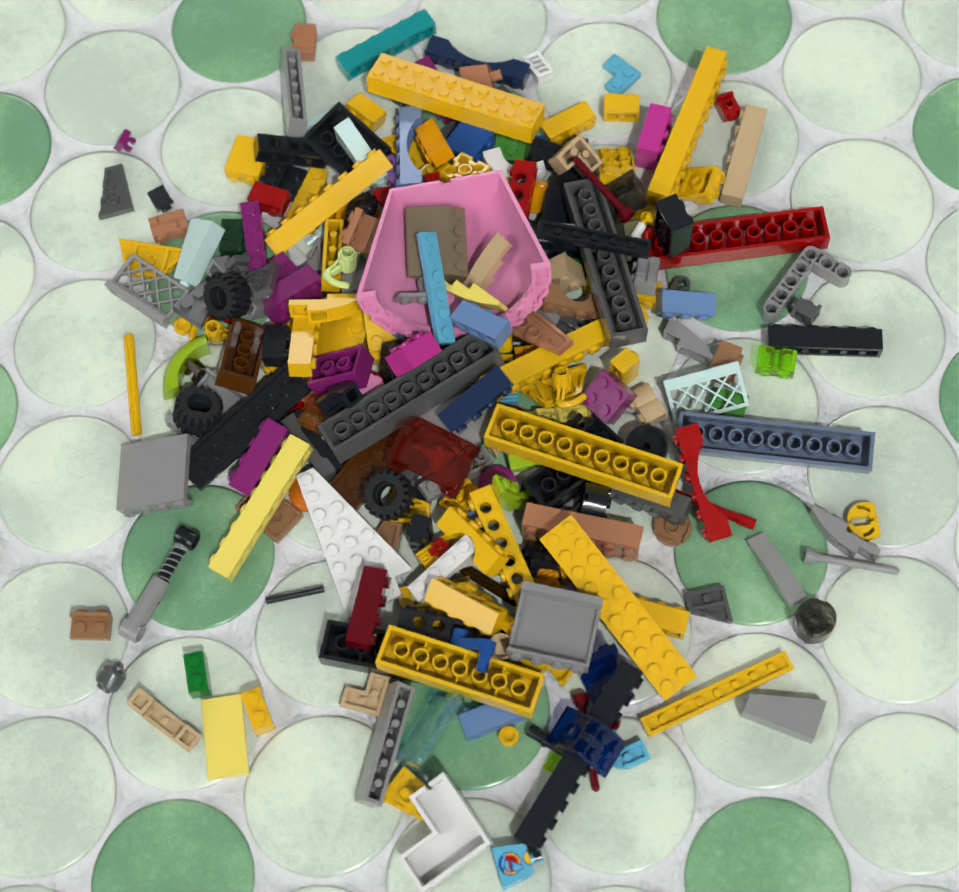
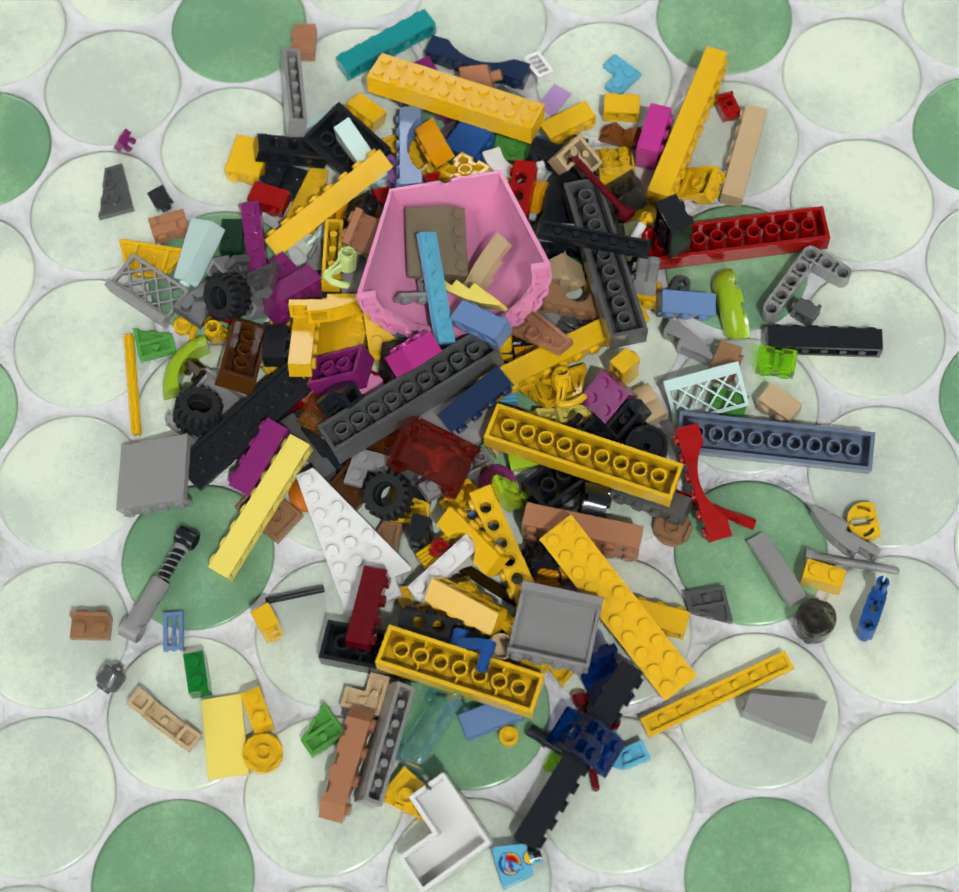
(153, 345): none -> bright green wing
(174, 647): none -> medium blue tile
(262, 753): none -> yellow tile
(267, 623): none -> yellow brick
(323, 732): none -> bright green wing
(344, 772): none -> nougat brick
(362, 464): none -> light grey plate
(555, 99): none -> lavender sticker
(618, 136): none -> dark orange slope
(629, 417): none -> black brick
(729, 302): none -> lime brick
(778, 404): none -> tan brick
(823, 577): none -> yellow brick
(868, 620): none -> blue beam

